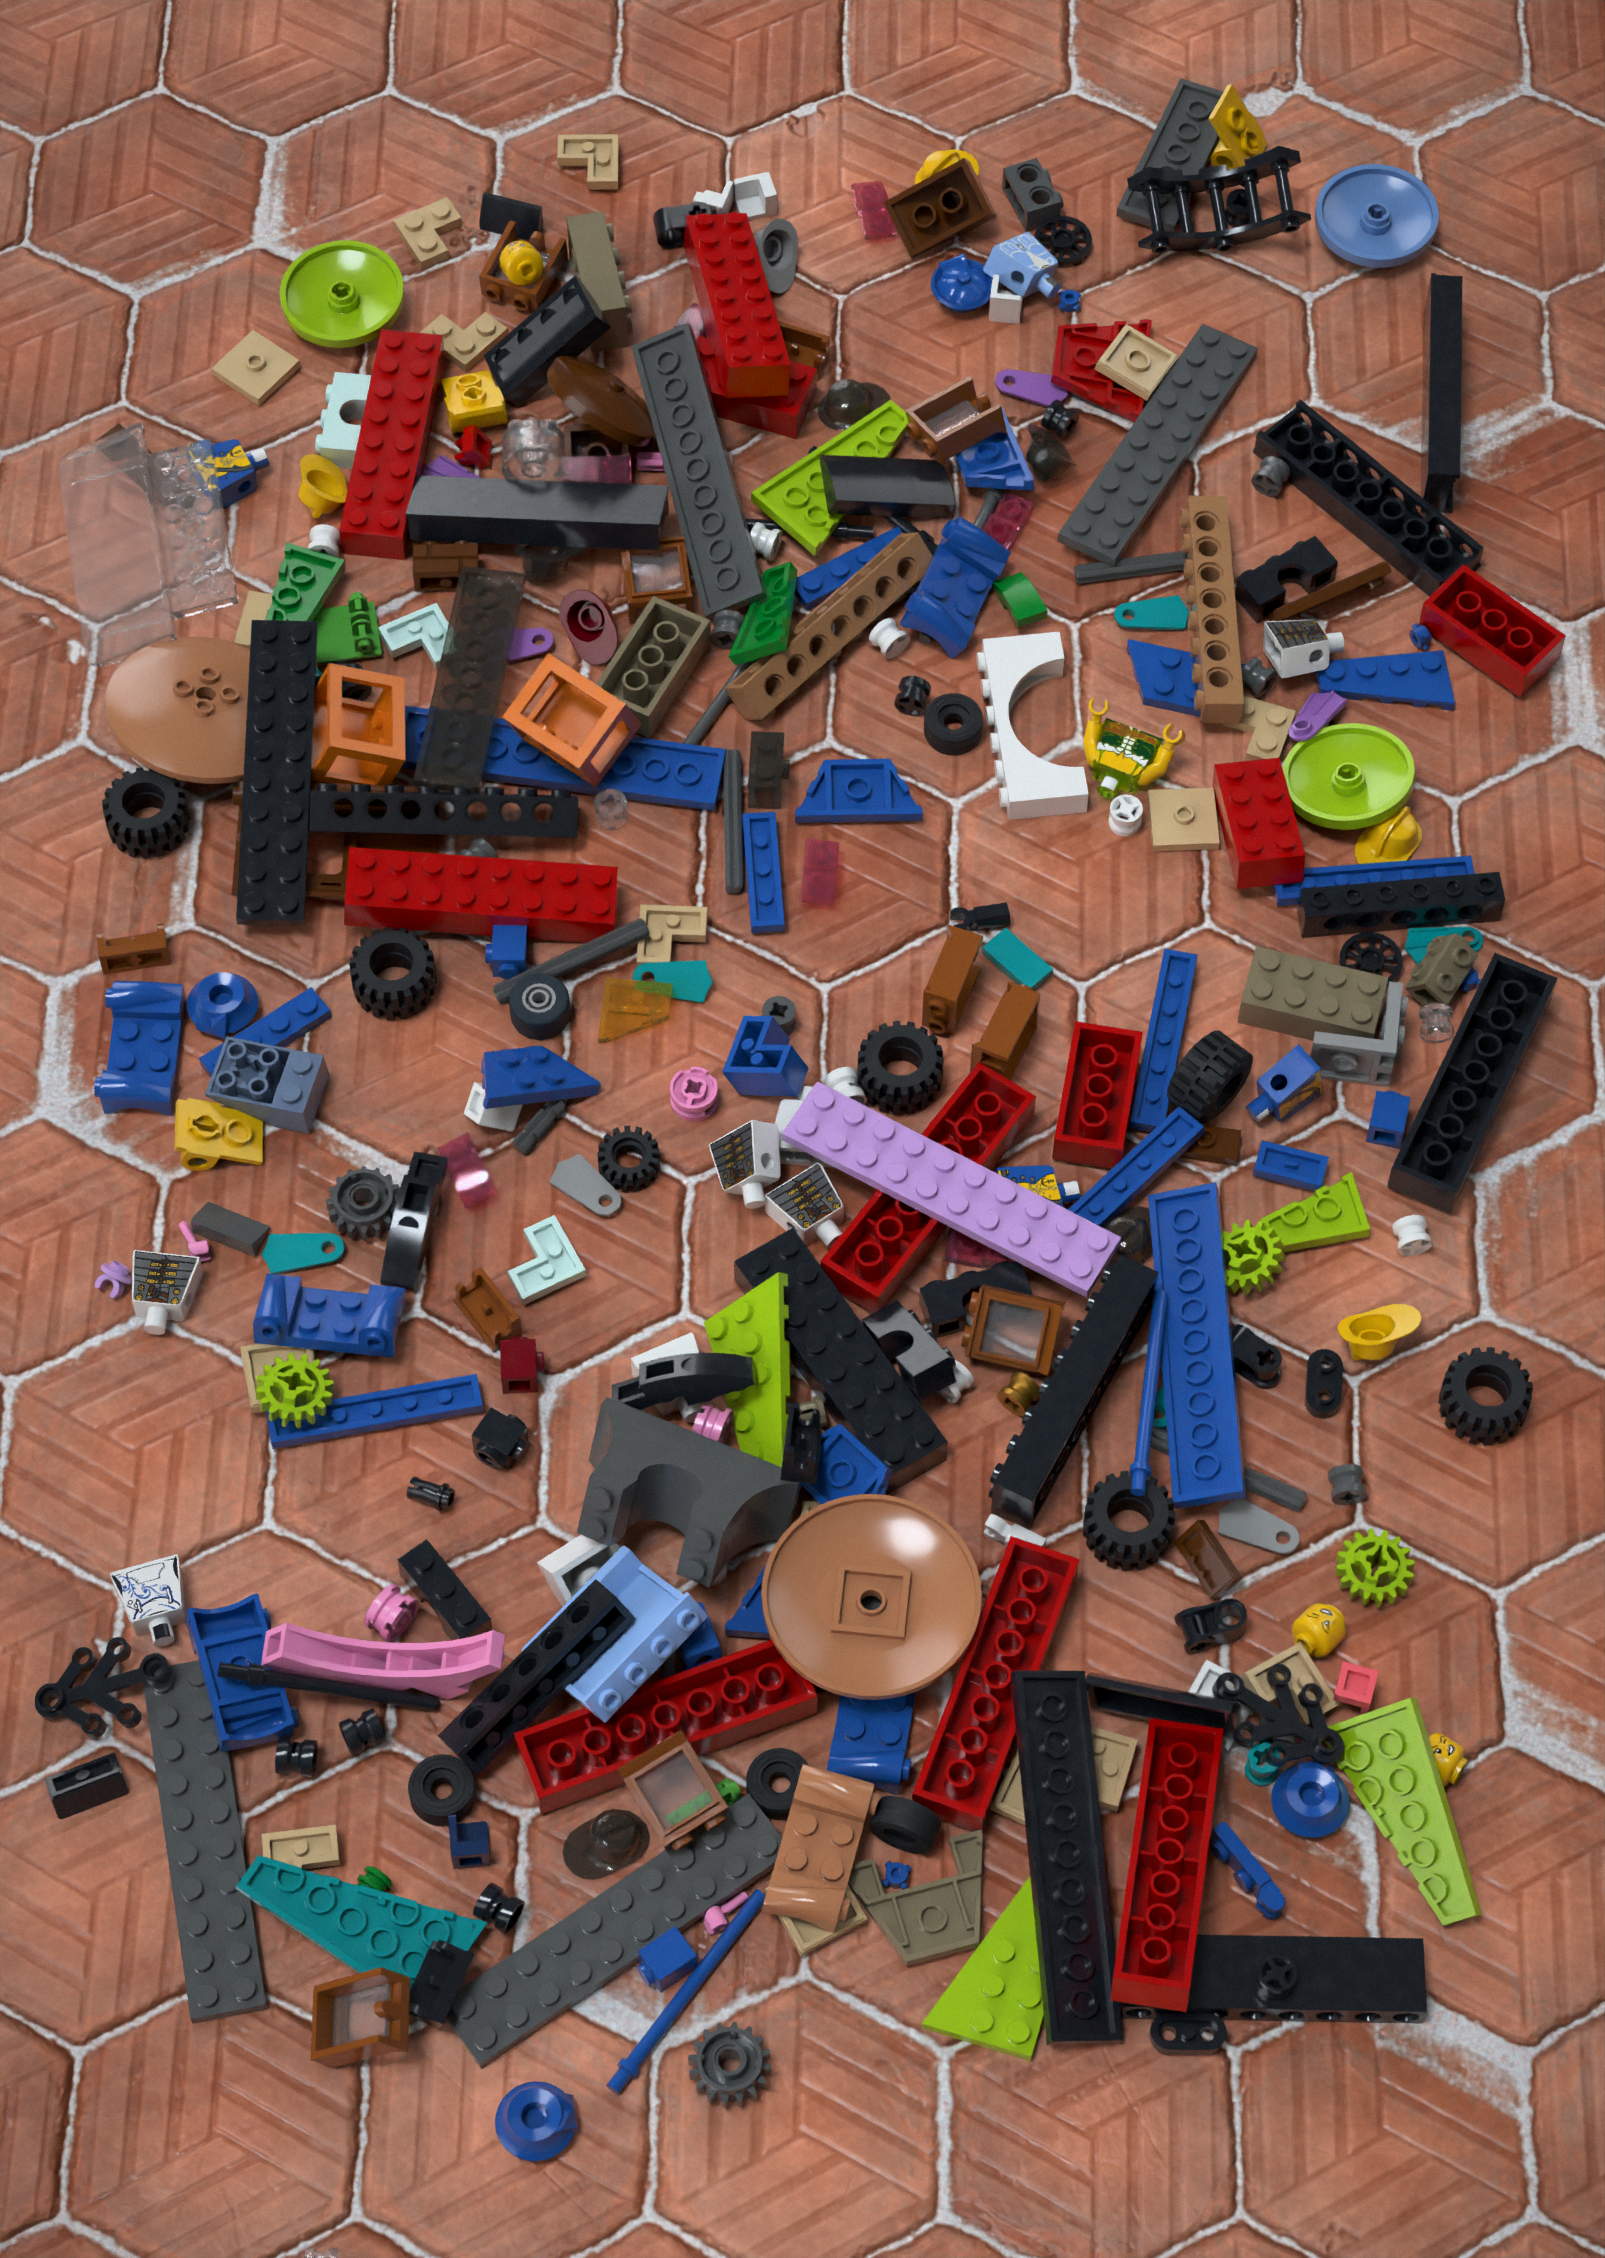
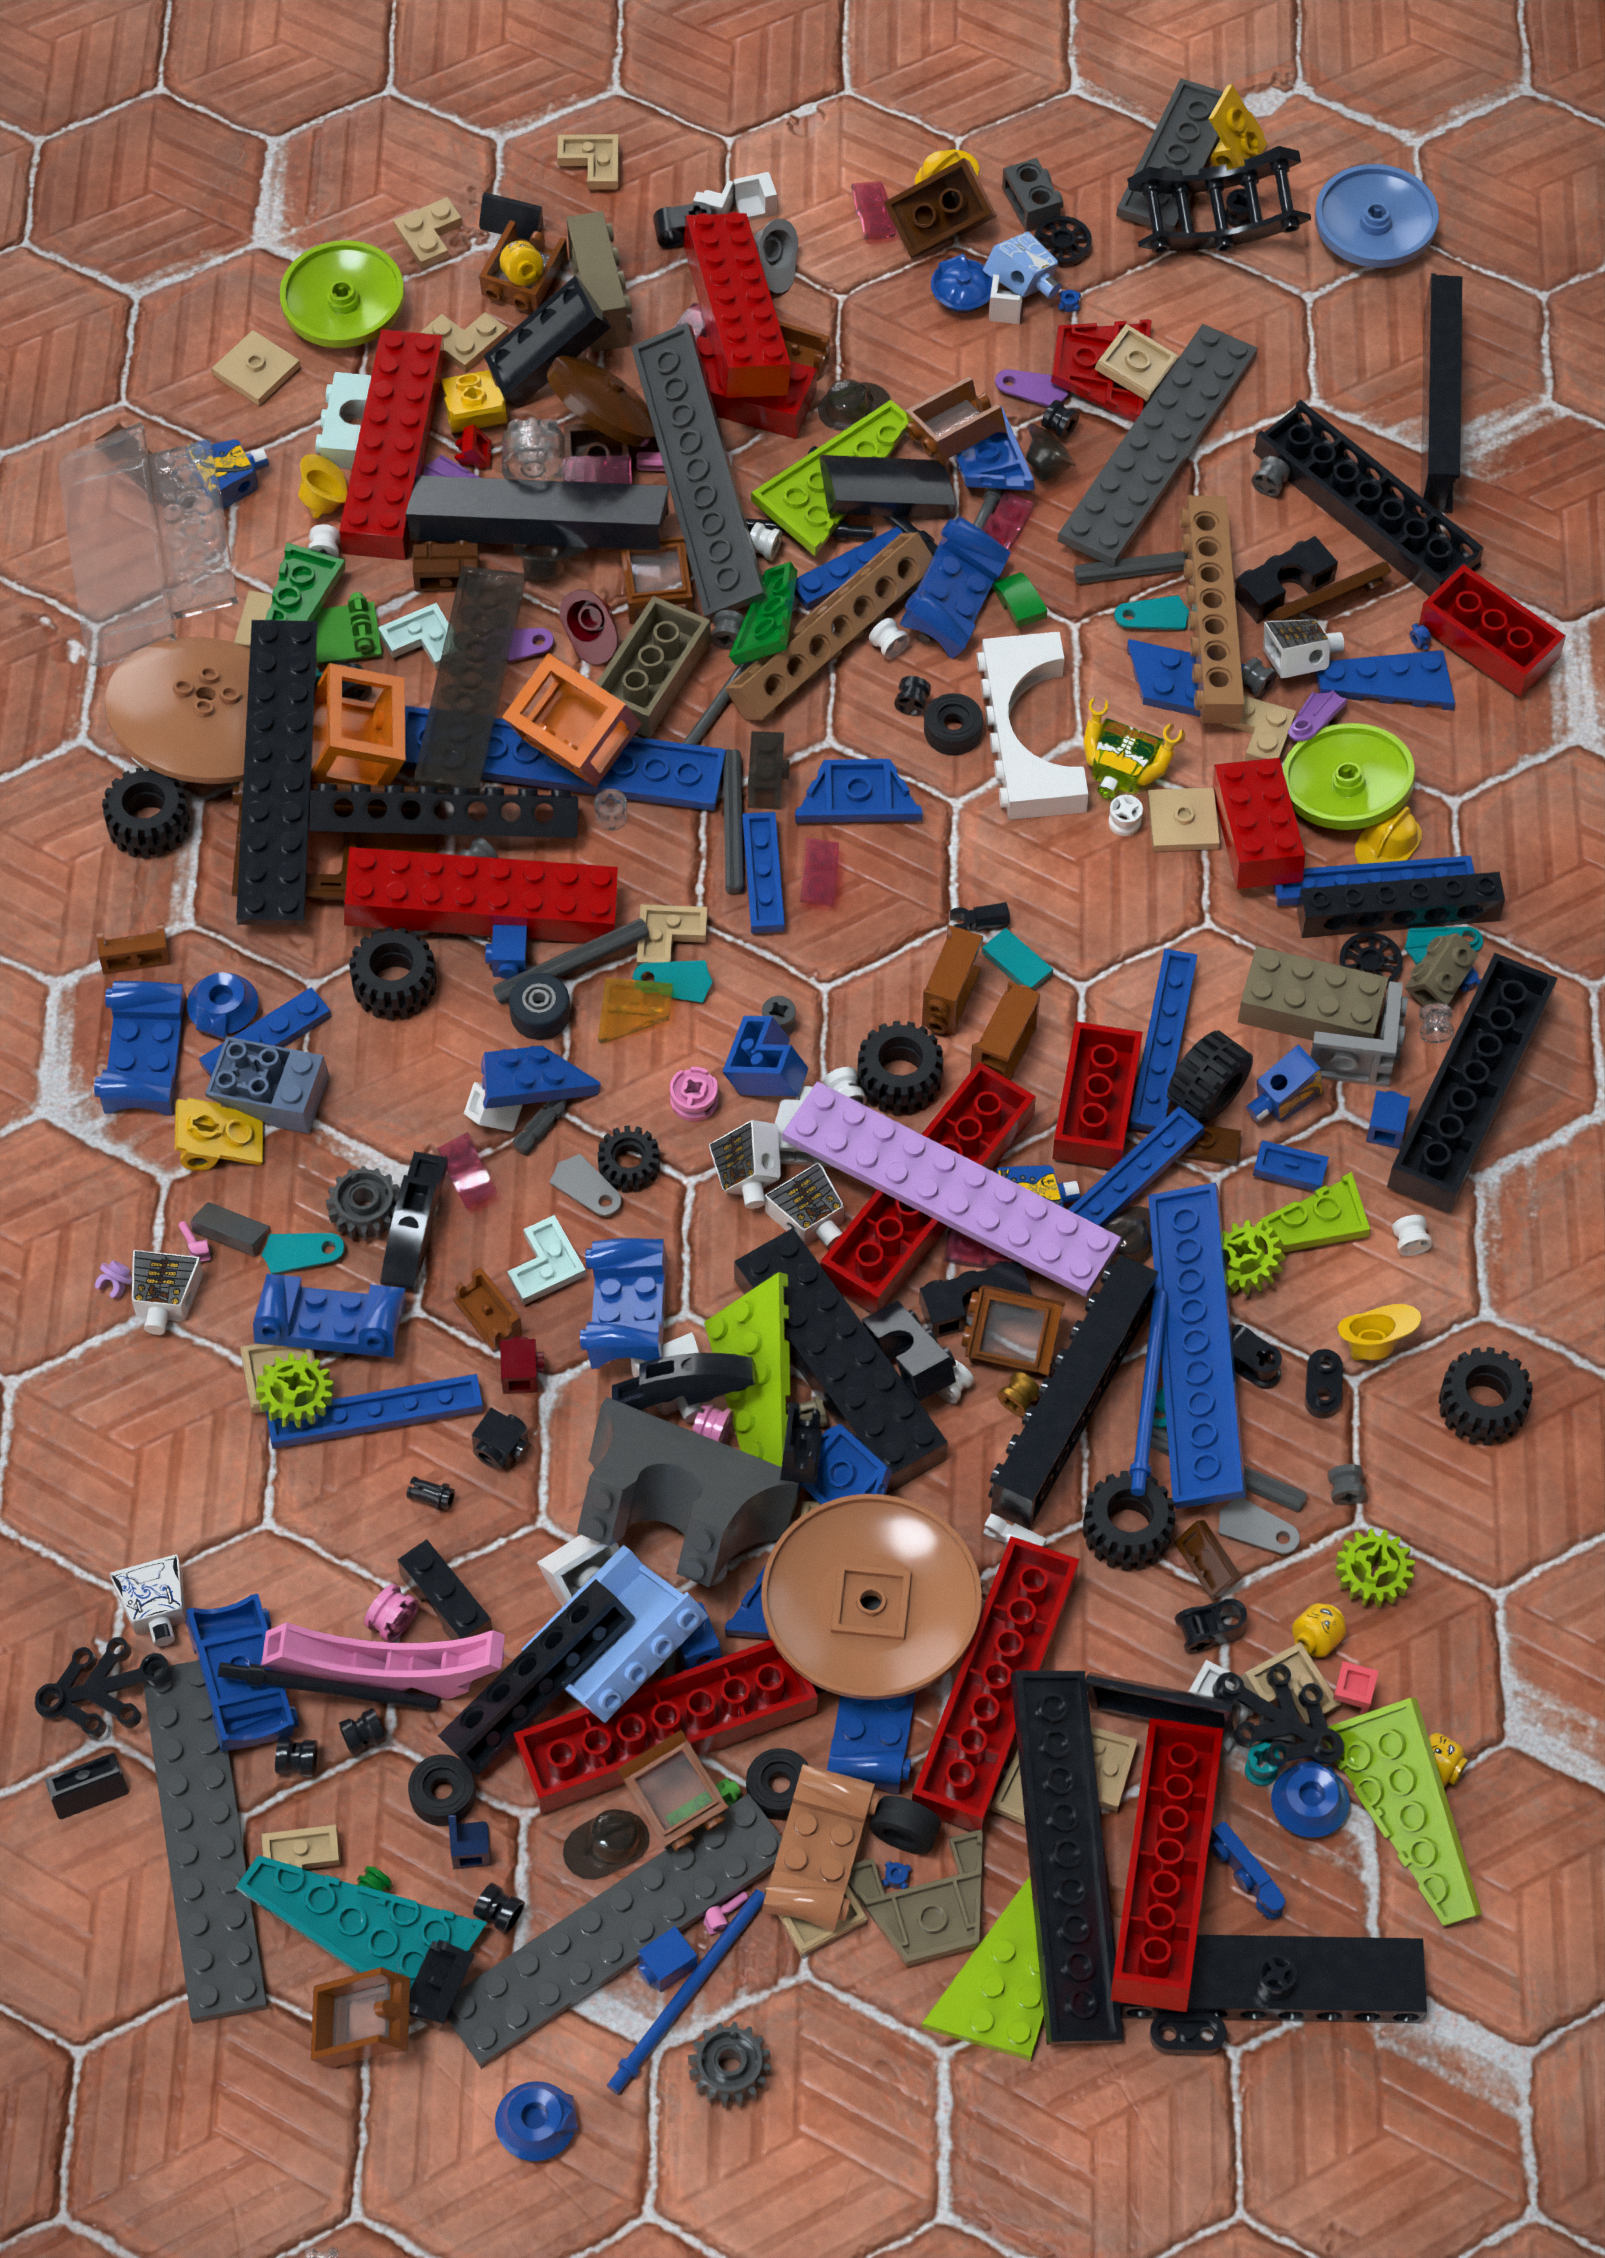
(626, 1300): none -> blue piece

